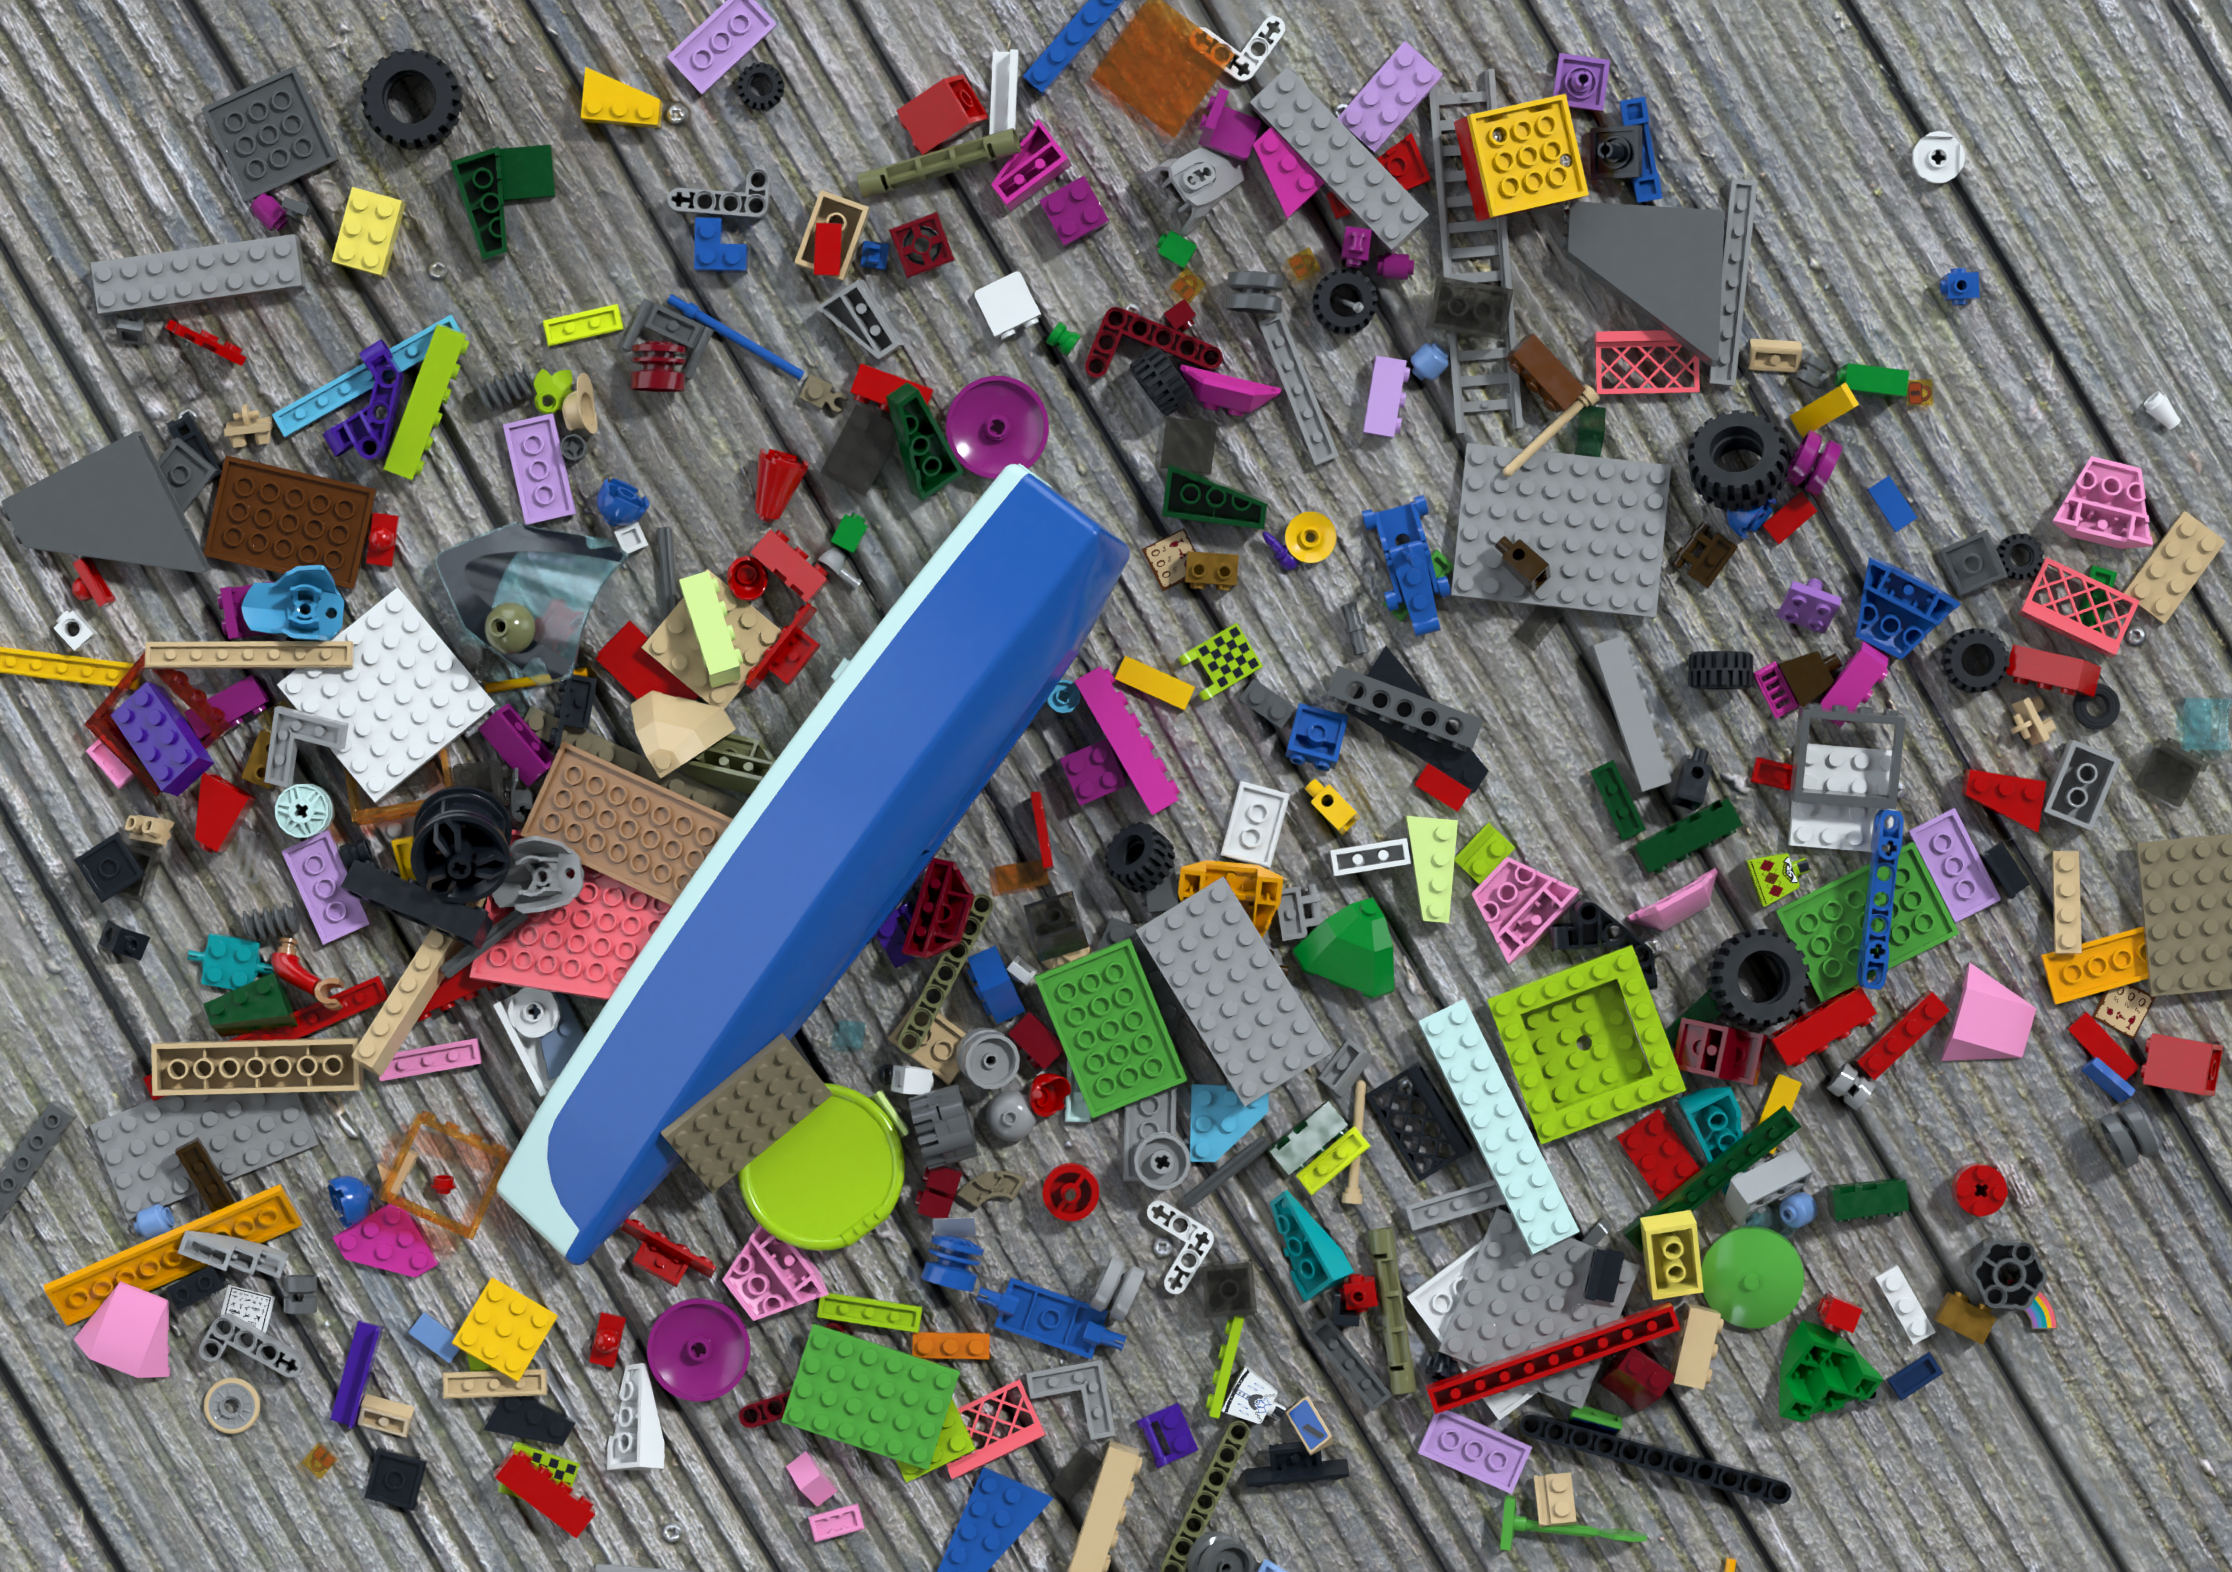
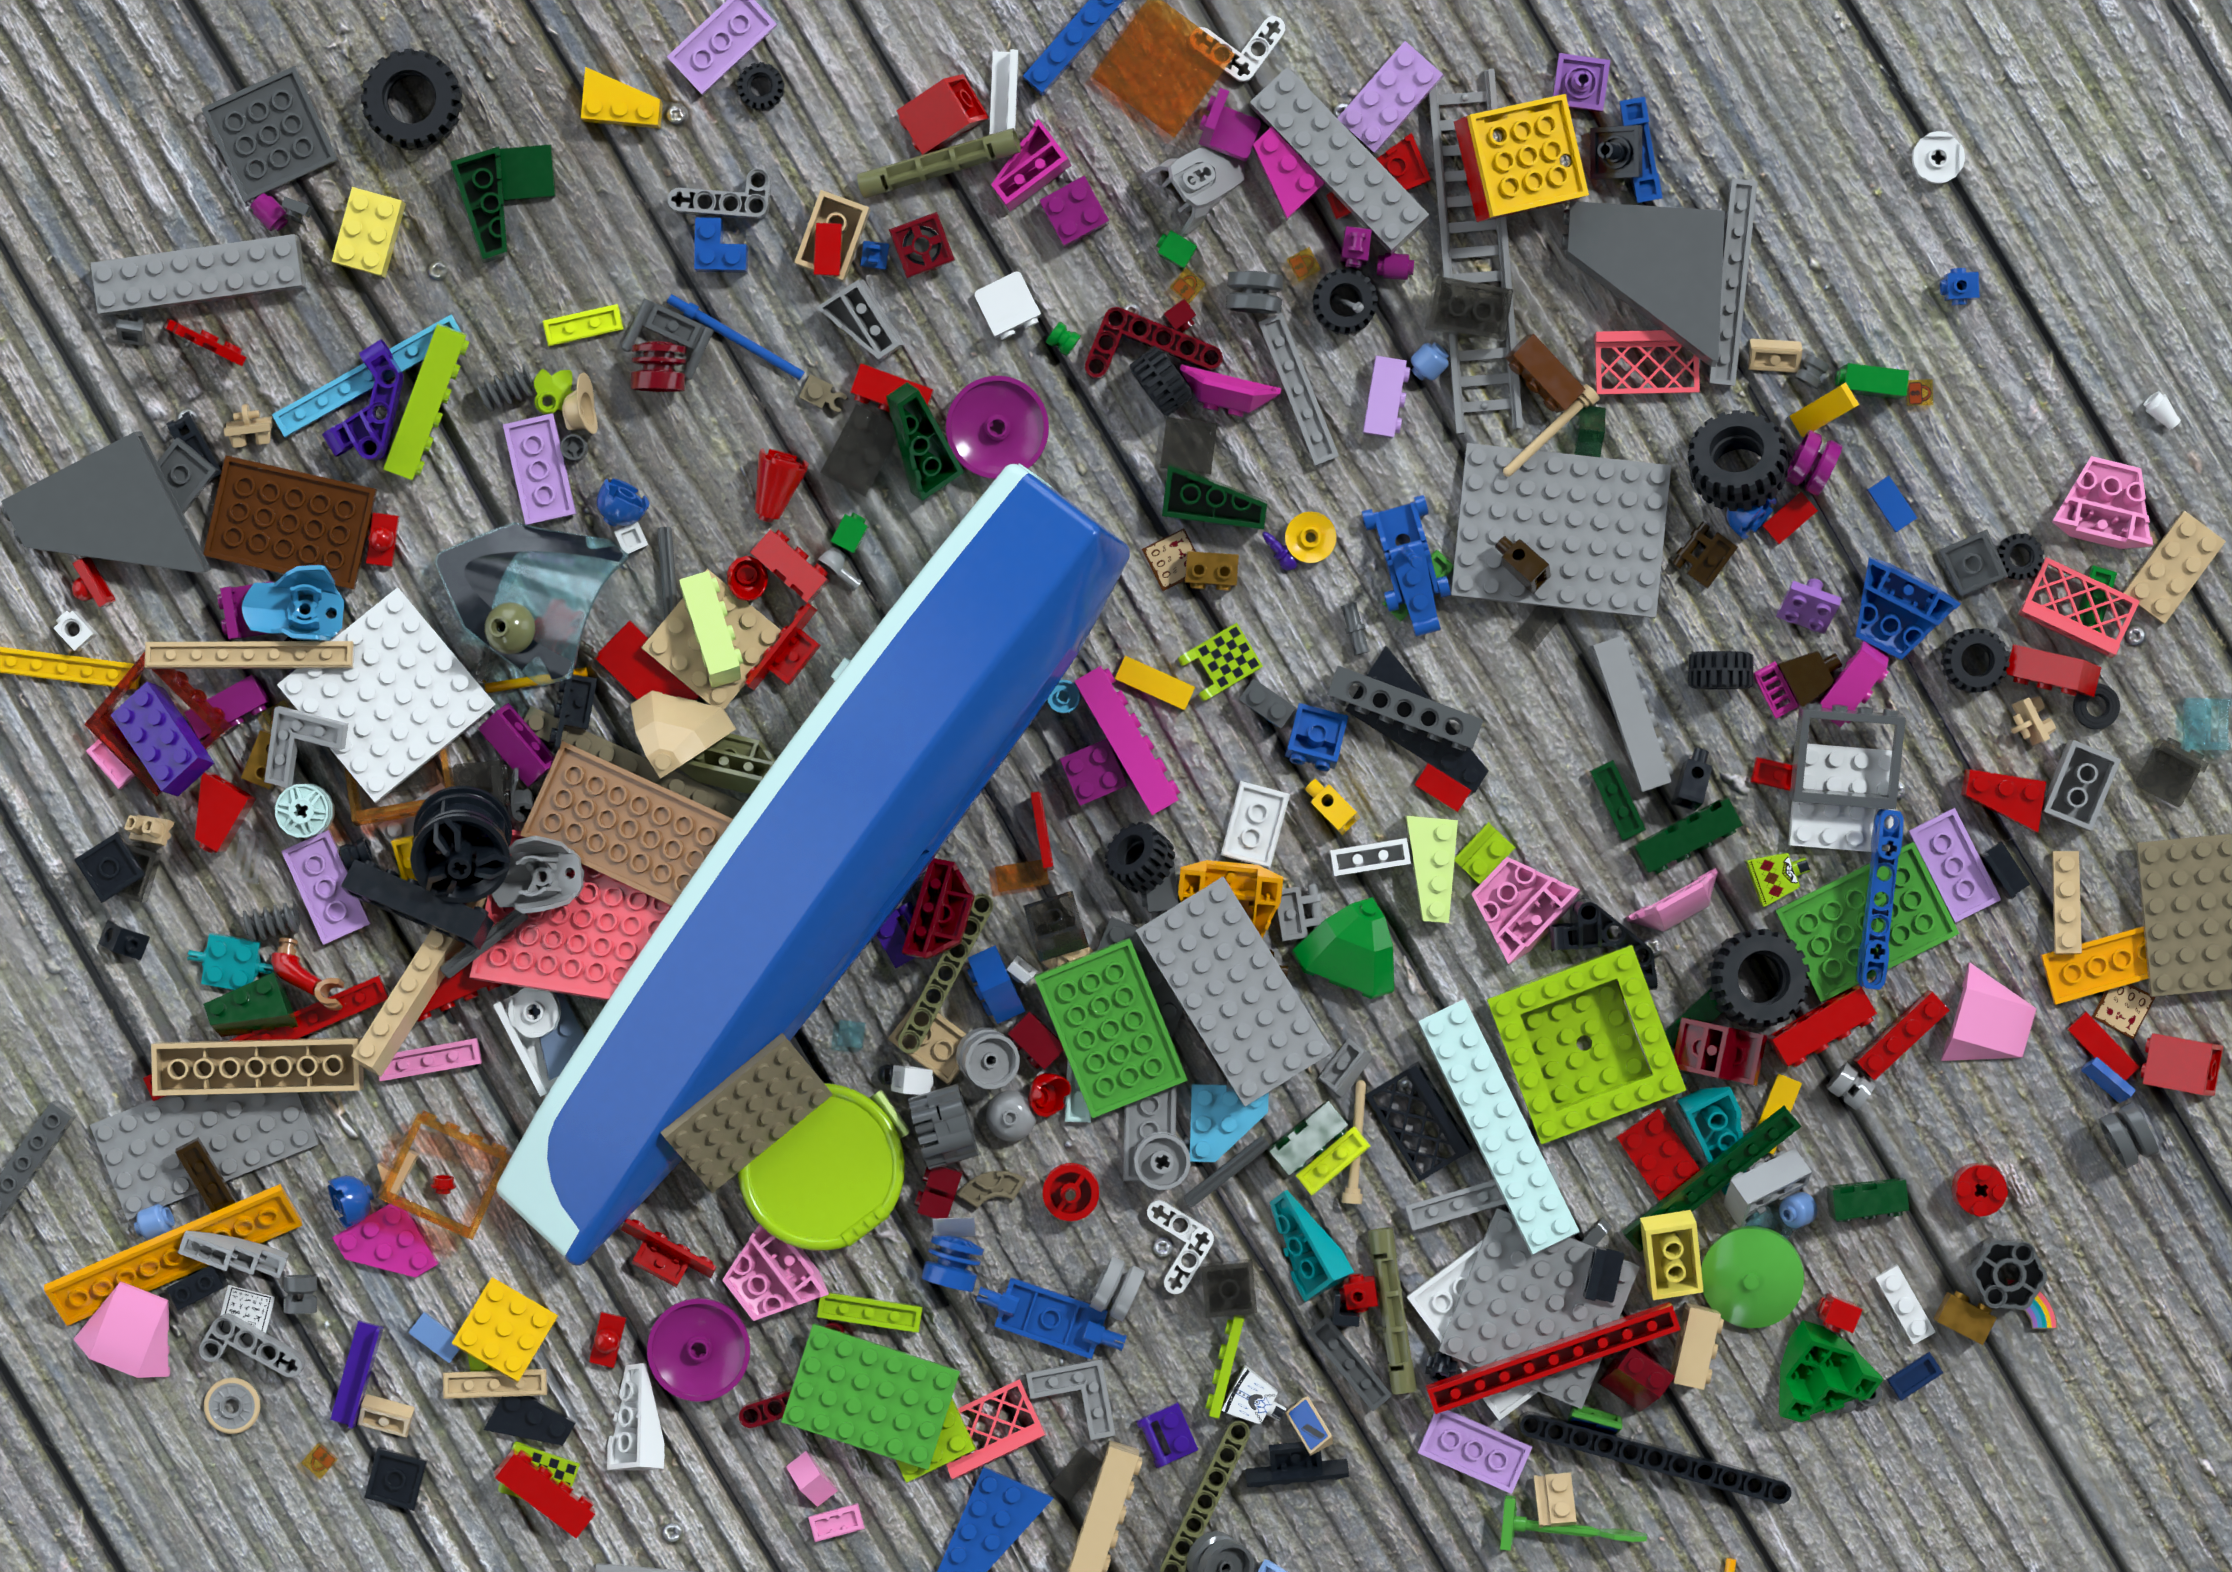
(951, 1345): orange plate -> none

